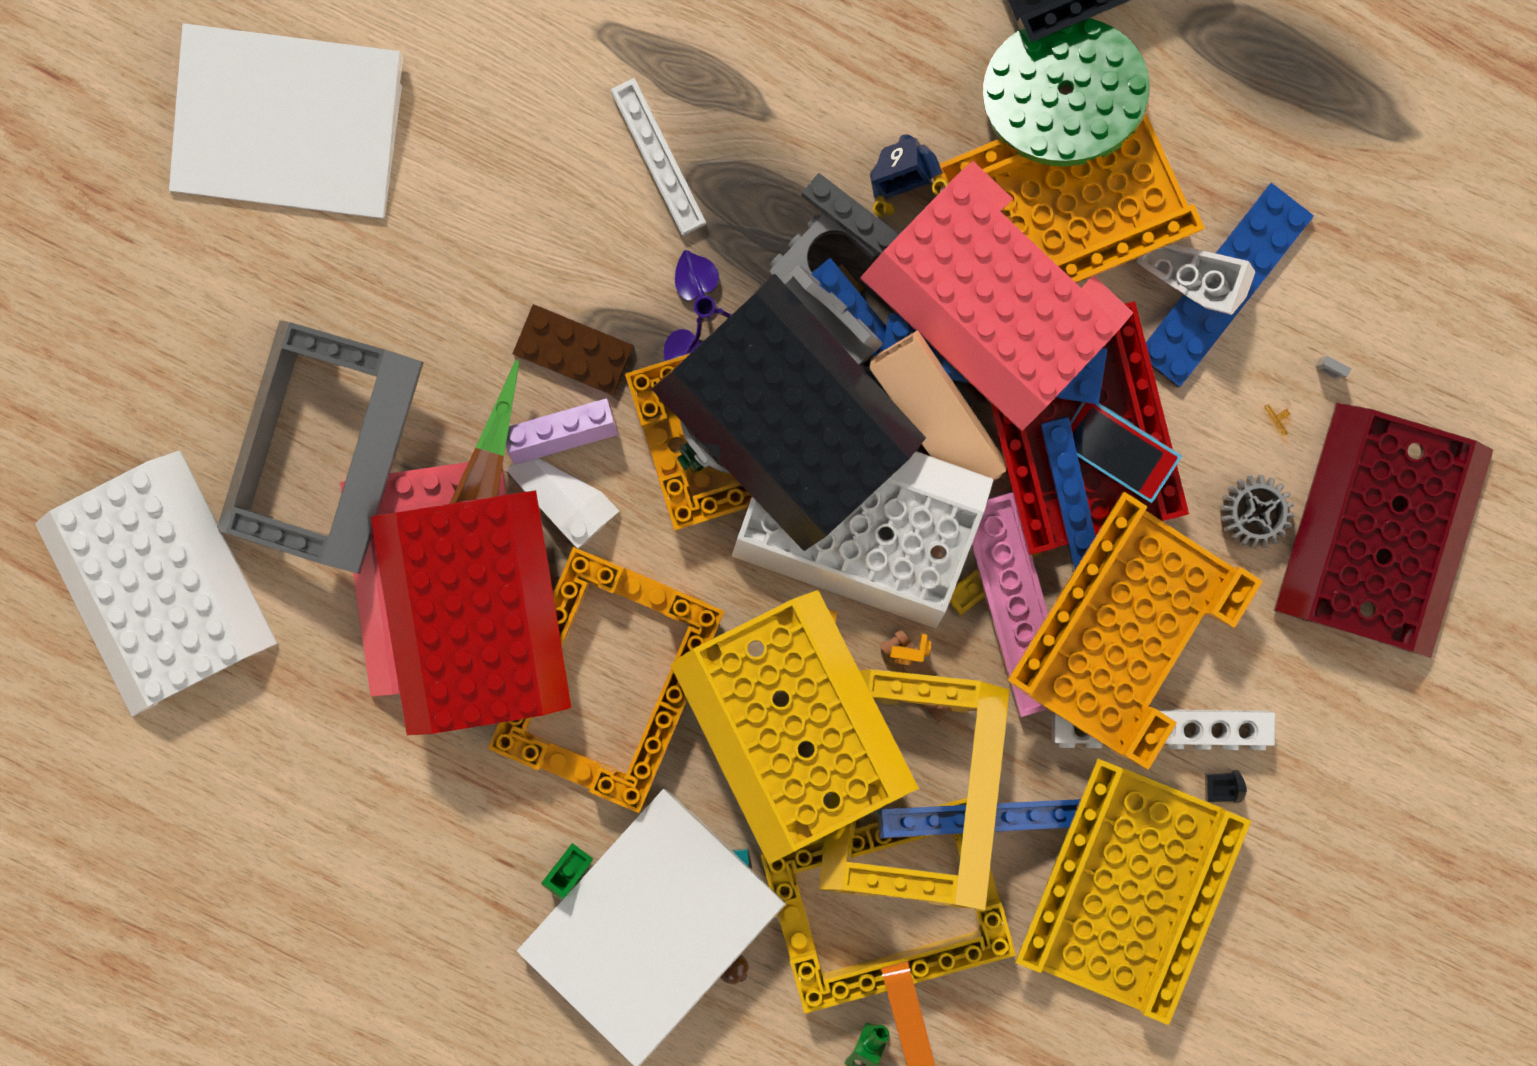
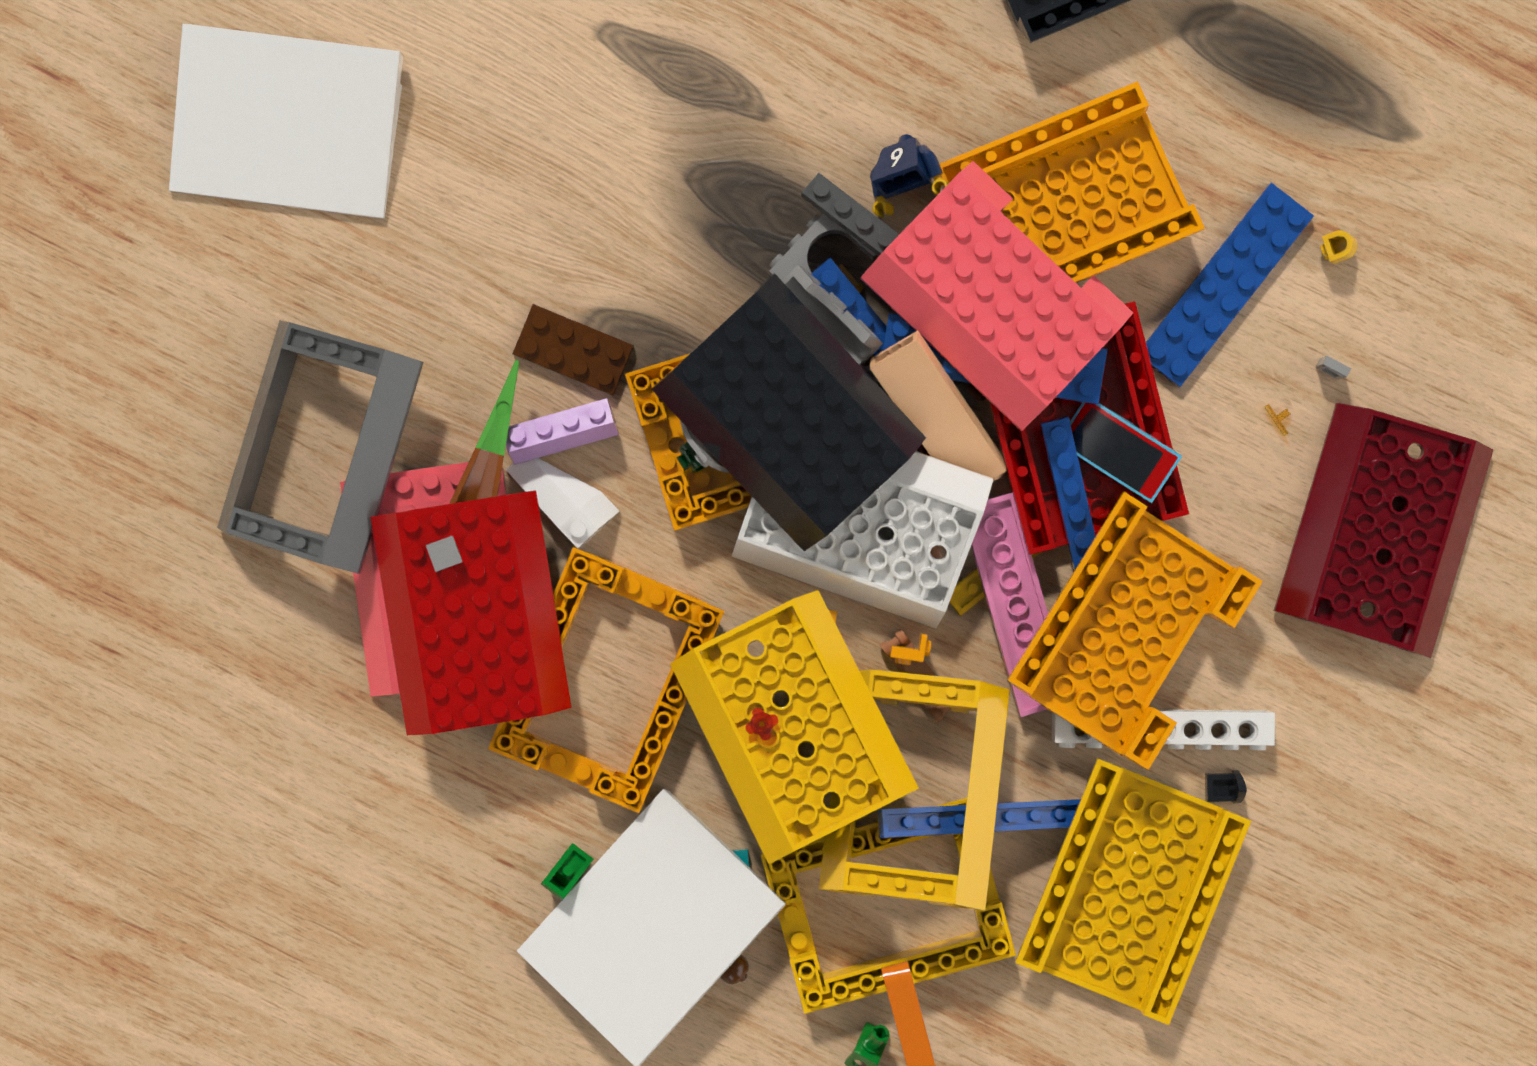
(155, 581): white slope -> none
(444, 553): none -> light grey tile
(658, 157): white tile -> none
(692, 279): dark purple plant -> none
(765, 731): none -> clear red plate
(1068, 129): plate -> none
(1203, 276): white wedge -> none
(1250, 501): light grey gear -> none
(1338, 246): none -> yellow plate

